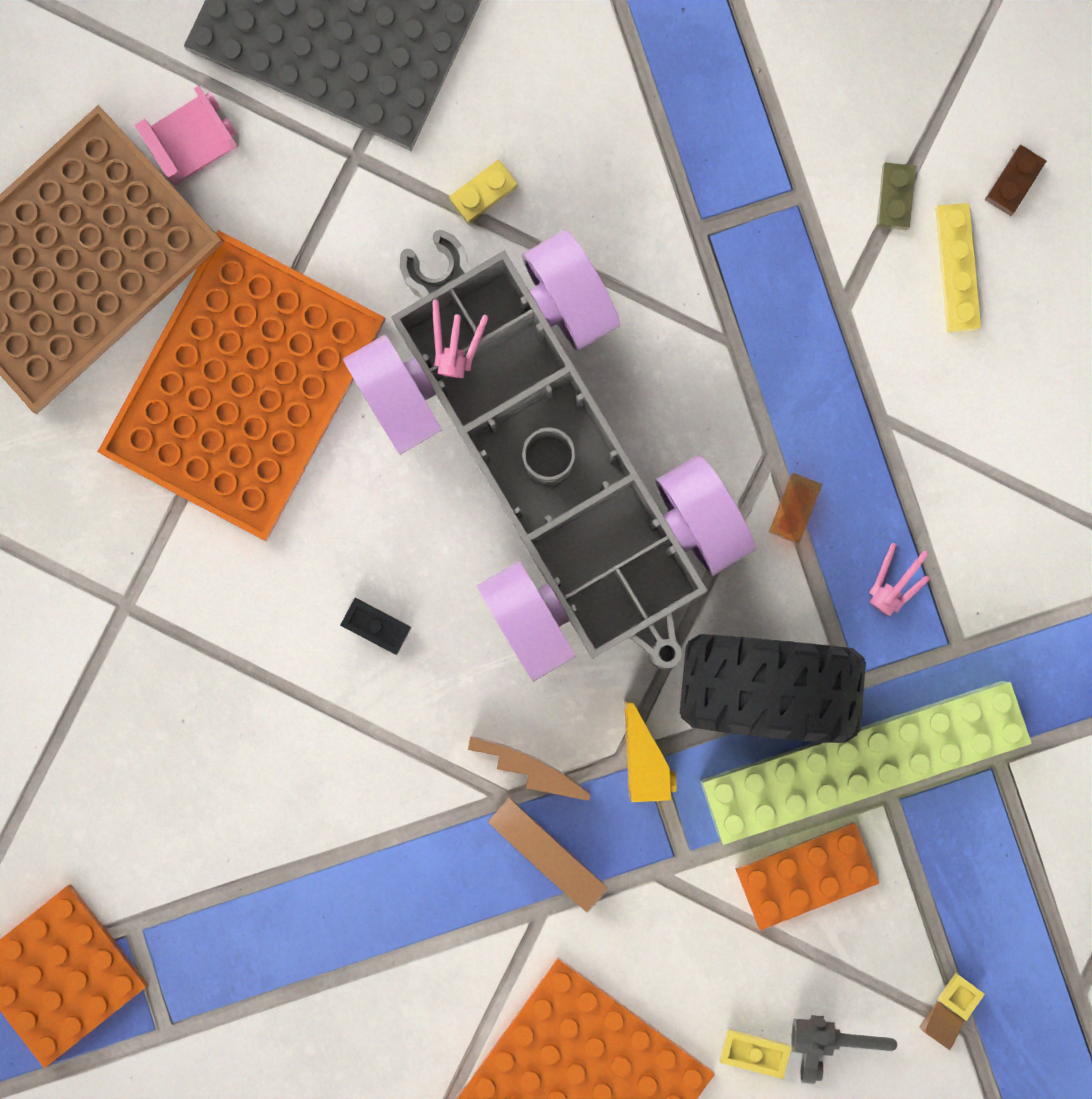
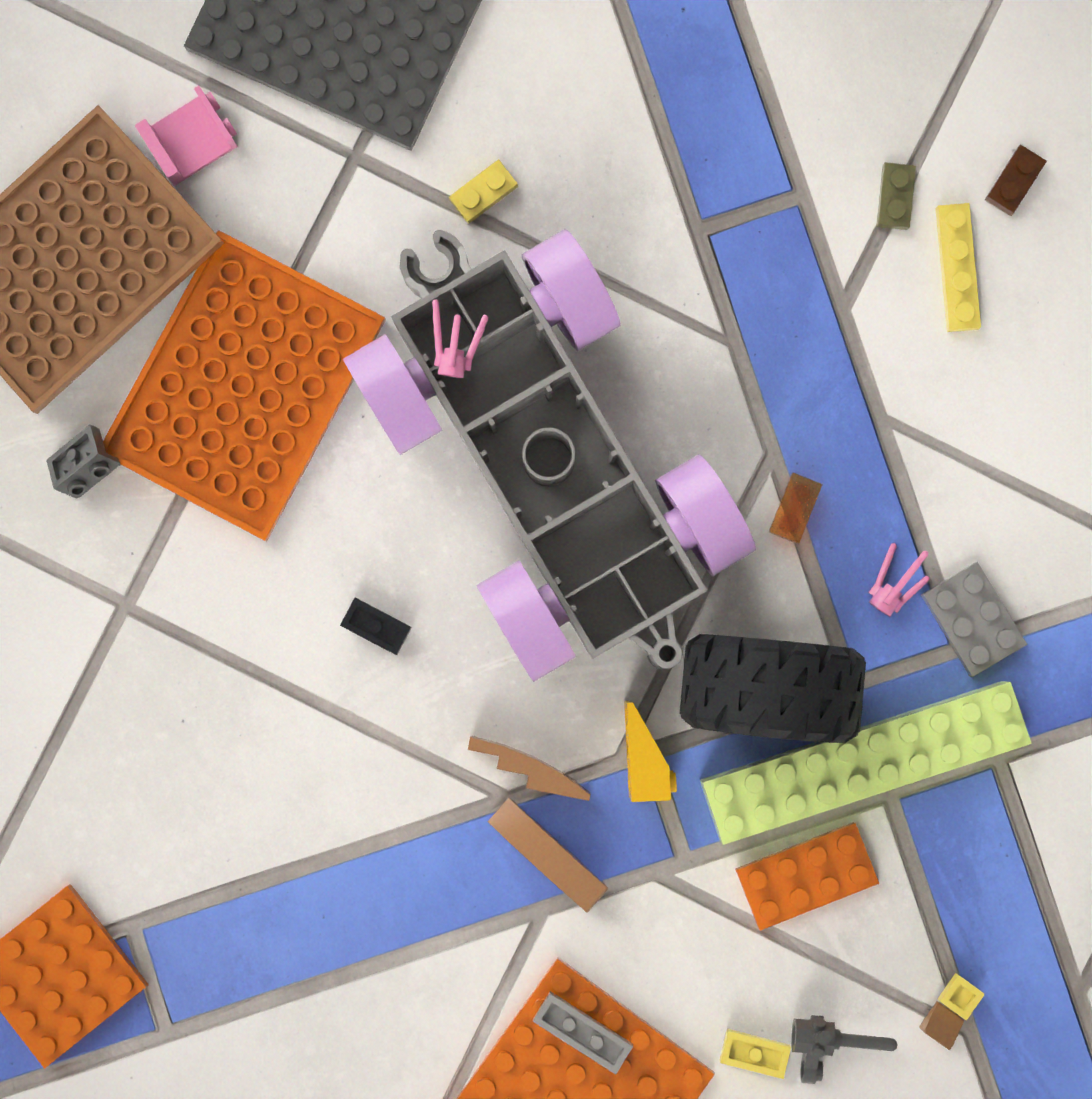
(81, 463): none -> dark grey bracket
(583, 1032): none -> light grey plate
(974, 619): none -> light grey plate

